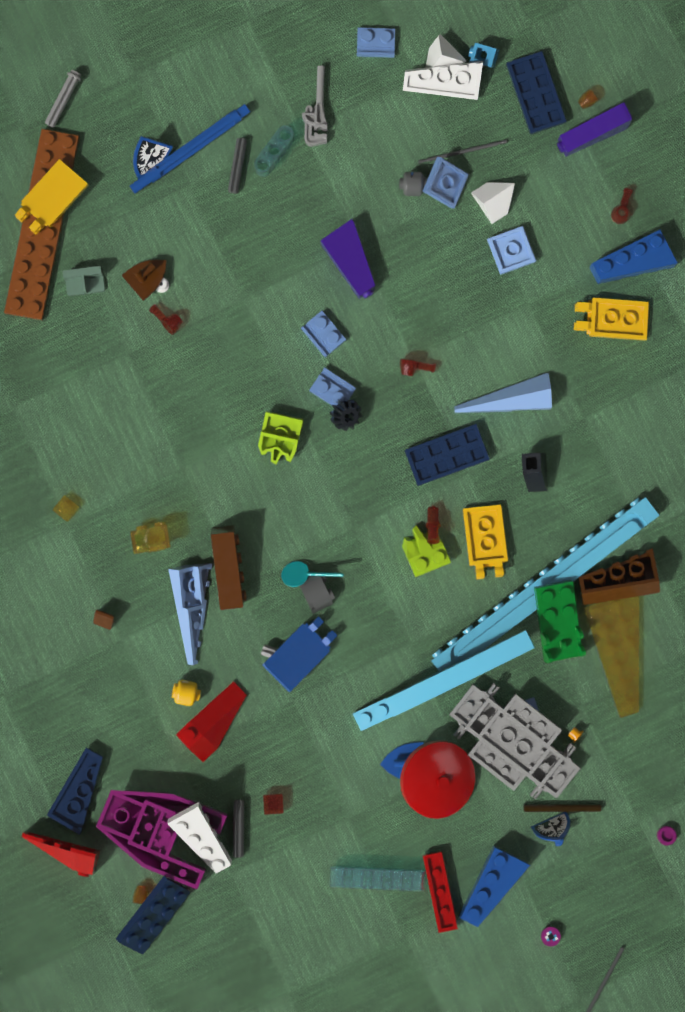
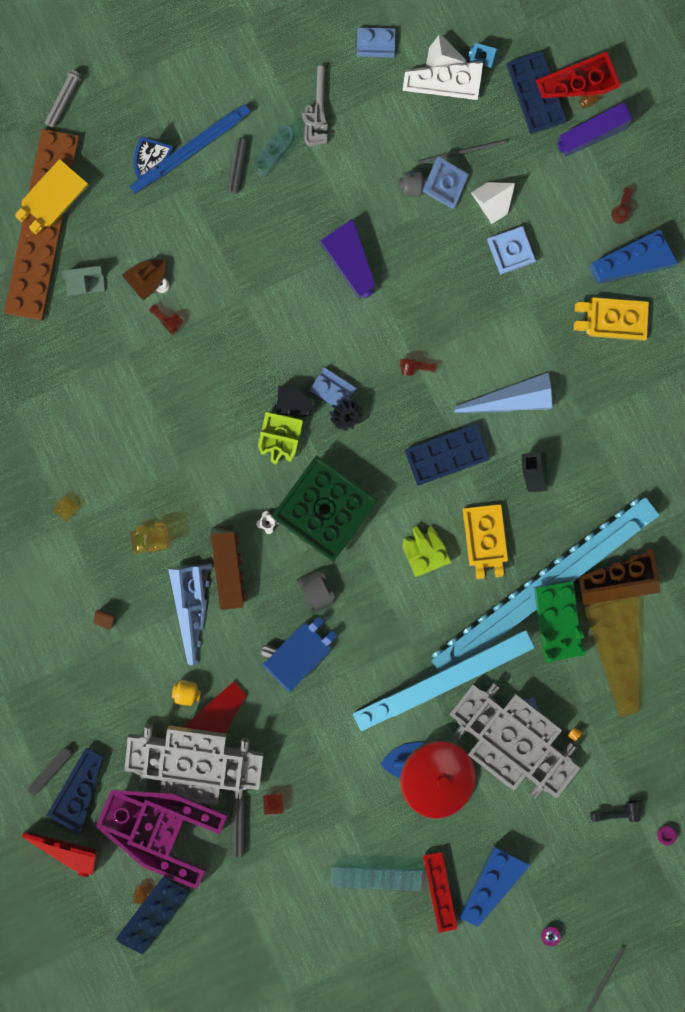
(49, 771): none -> dark grey axle
(193, 763): none -> light grey piece
(196, 831): white wing -> none
(262, 522): none -> white plate
(293, 400): none -> black slope
(297, 573): teal piece -> none
(320, 486): none -> dark green piece
(323, 334): medium blue plate -> none
(433, 525): clear red axle -> none
(553, 828): shield -> none
(561, 807): dark brown bar -> none
(585, 78): none -> red wedge
(632, 812): none -> black brick

